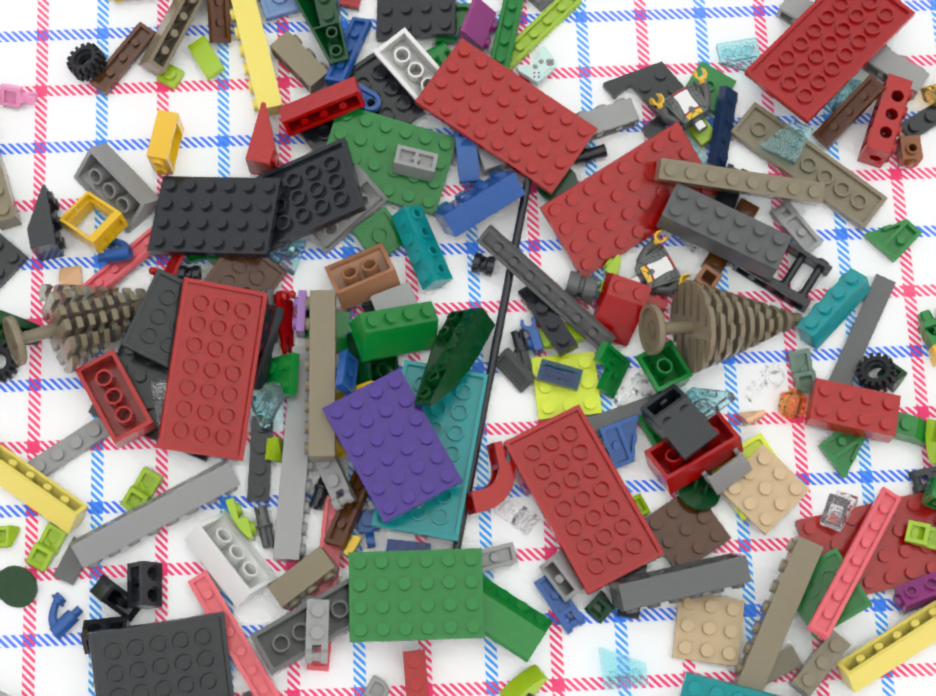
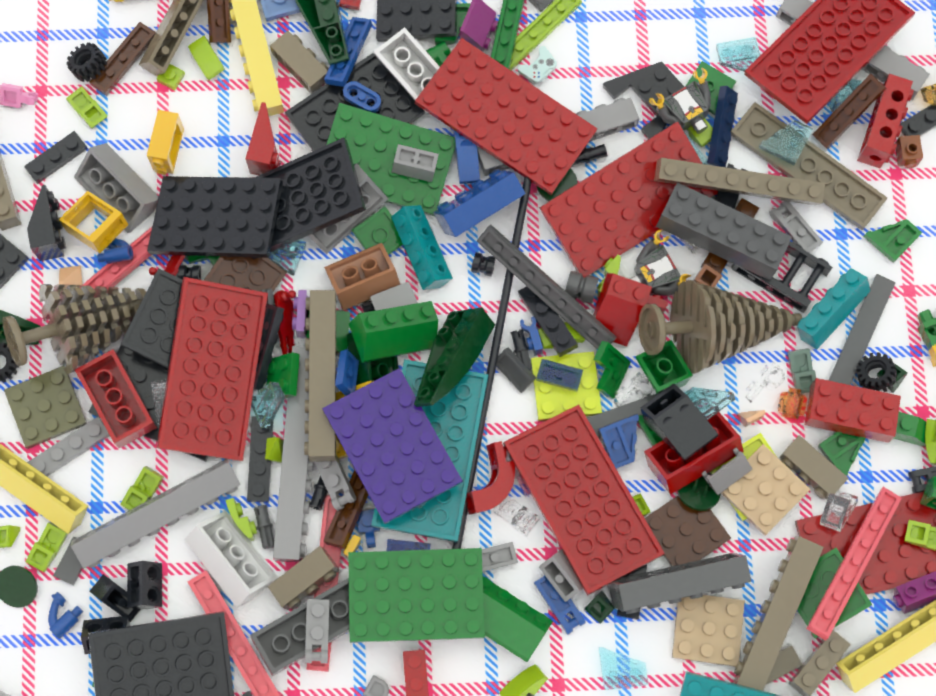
(45, 407): none -> olive plate
(55, 157): none -> black plate
(86, 107): none -> lime slope
(322, 106): red brick -> none
(813, 468): none -> dark tan brick

